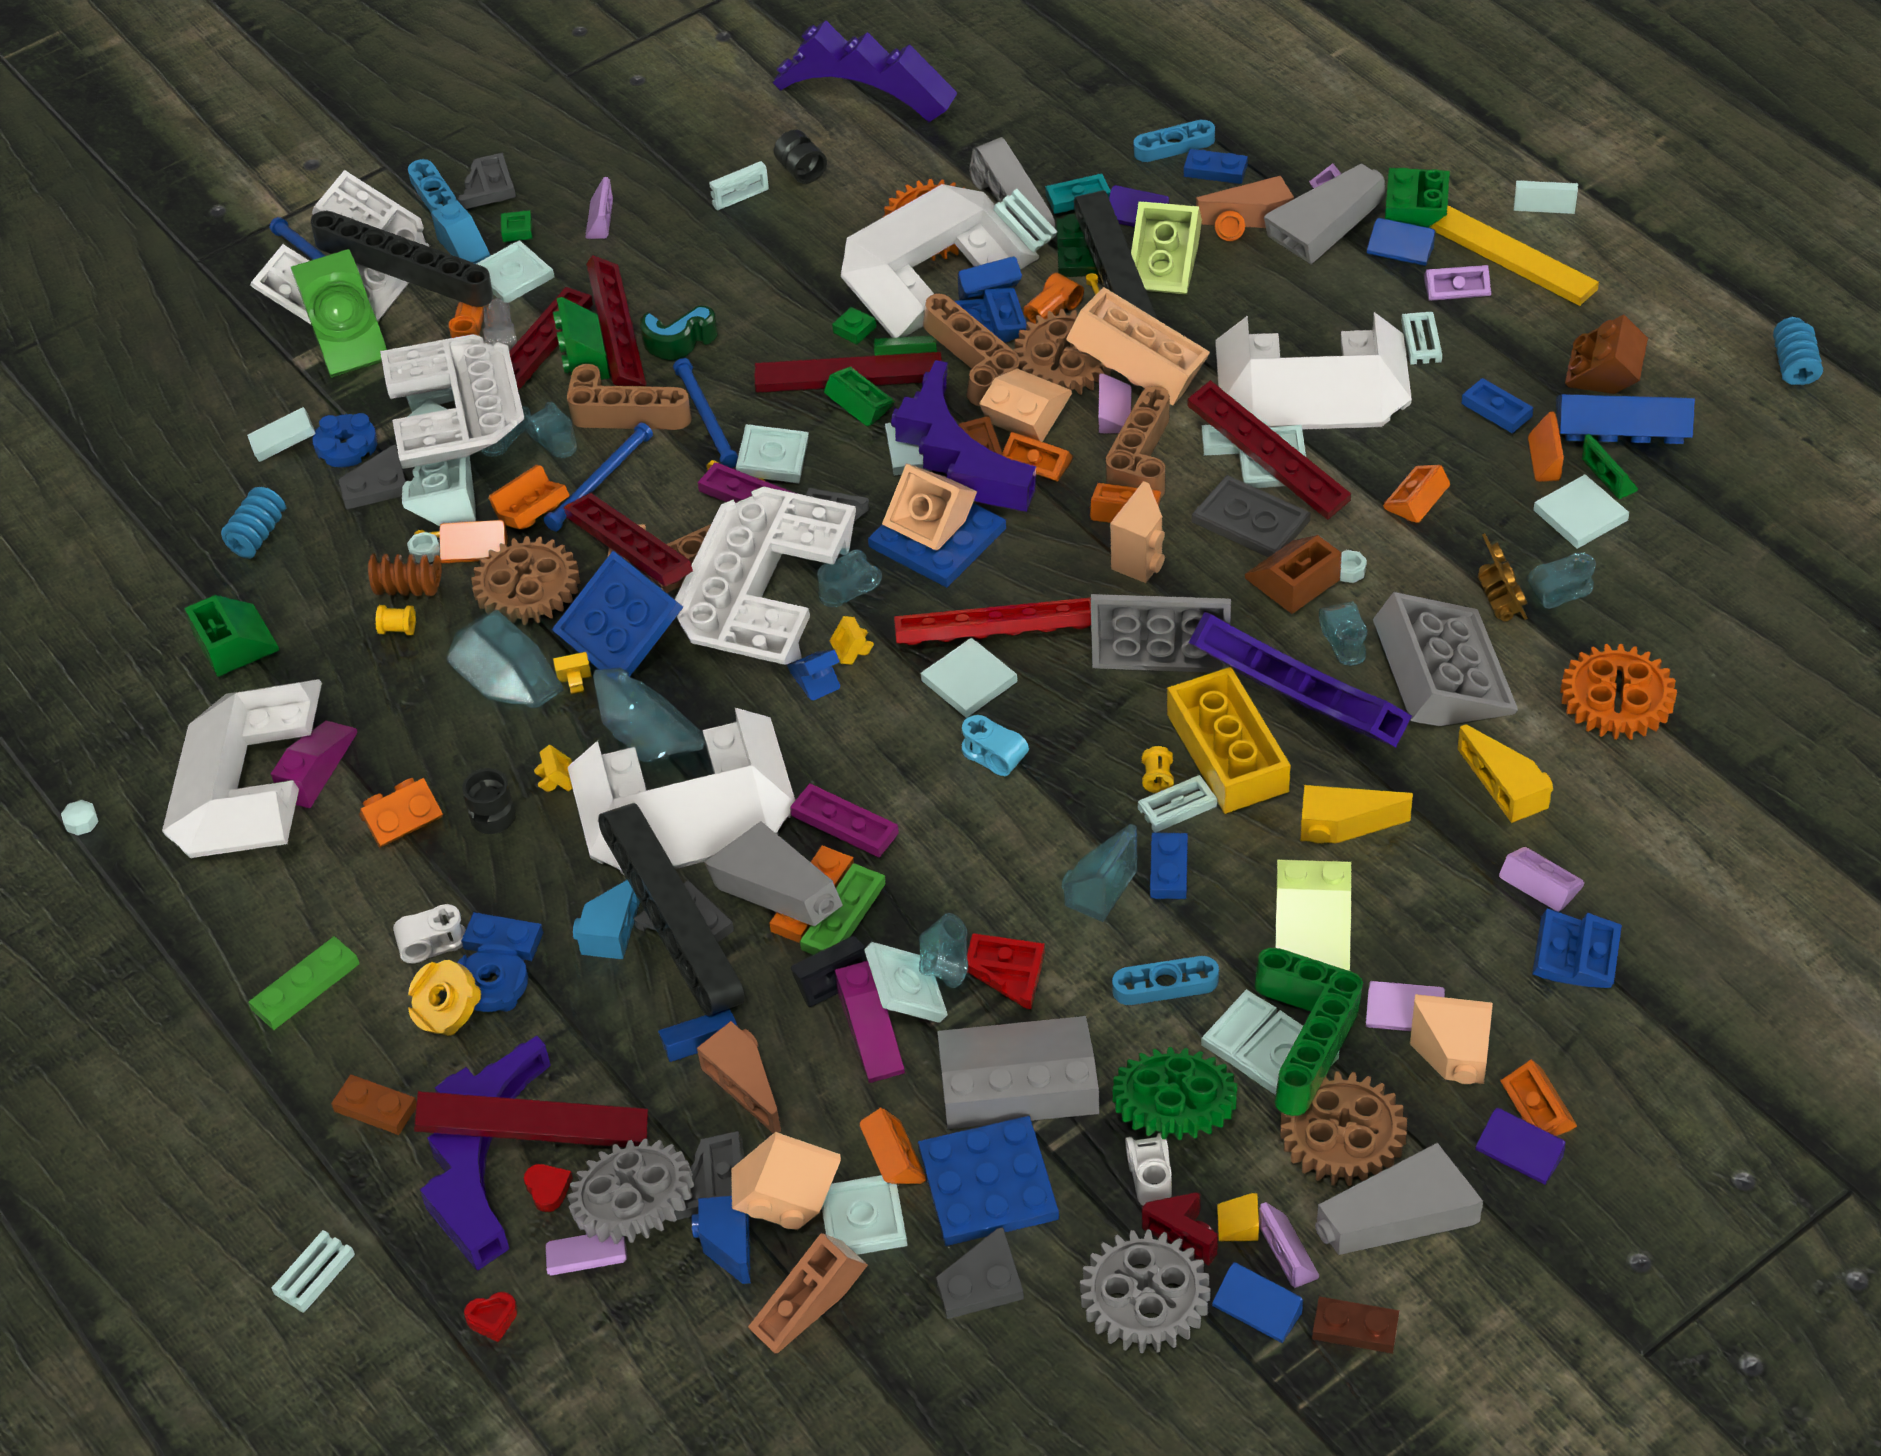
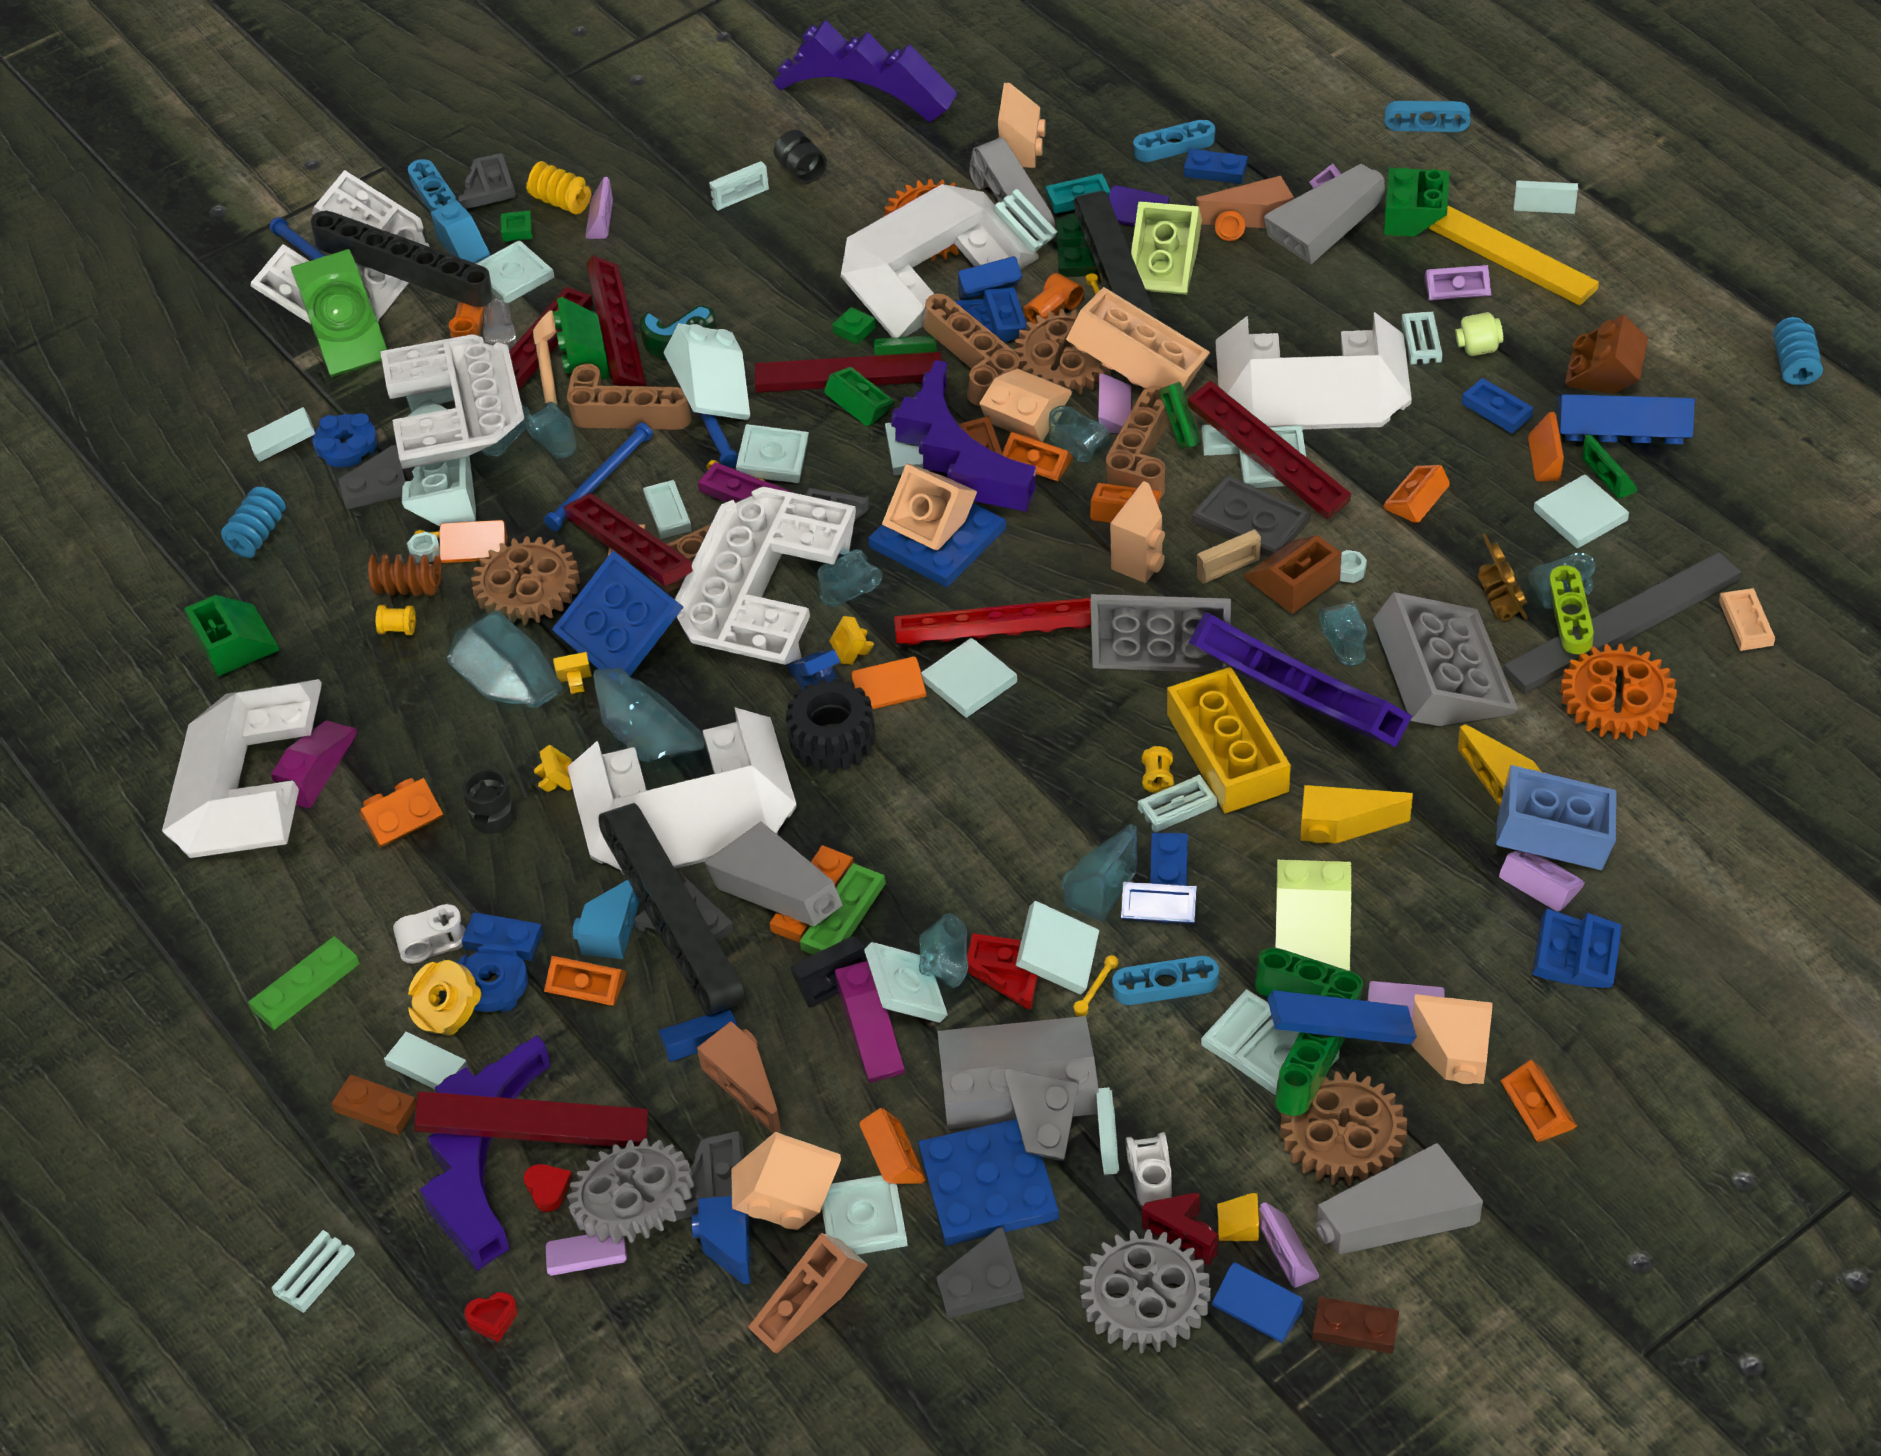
(79, 817): light aqua tile -> none
(423, 1060): none -> light aqua tile
(527, 498): orange bracket -> none
(542, 333): none -> light nougat piece
(558, 188): none -> yellow piece
(584, 980): none -> orange slope
(667, 509): none -> light aqua tile
(709, 370): none -> light aqua slope
(833, 745): none -> black tyre
(844, 820): magenta plate -> none
(891, 682): none -> orange slope
(995, 747): medium azure piece -> none
(1021, 125): none -> light nougat slope
(1042, 1111): none -> wing
(1057, 947): none -> light aqua tile
(1075, 433): none -> clear light blue piece
(1081, 1007): none -> yellow hinge
(1107, 1131): none -> light aqua tile
(1158, 903): none -> tile
(1174, 1093): green gear -> none
(1180, 415): none -> green slope
(1228, 556): none -> tan tile
(1341, 1017): none -> blue tile
(1401, 241): blue slope -> none
(1448, 108): none -> dark azure beam
(1479, 334): none -> yellowish green head
(1521, 1146): dark purple slope -> none
(1557, 818): none -> medium blue slope
(1566, 621): none -> lime beam
(1627, 619): none -> dark grey tile
(1746, 619): none -> light nougat plate

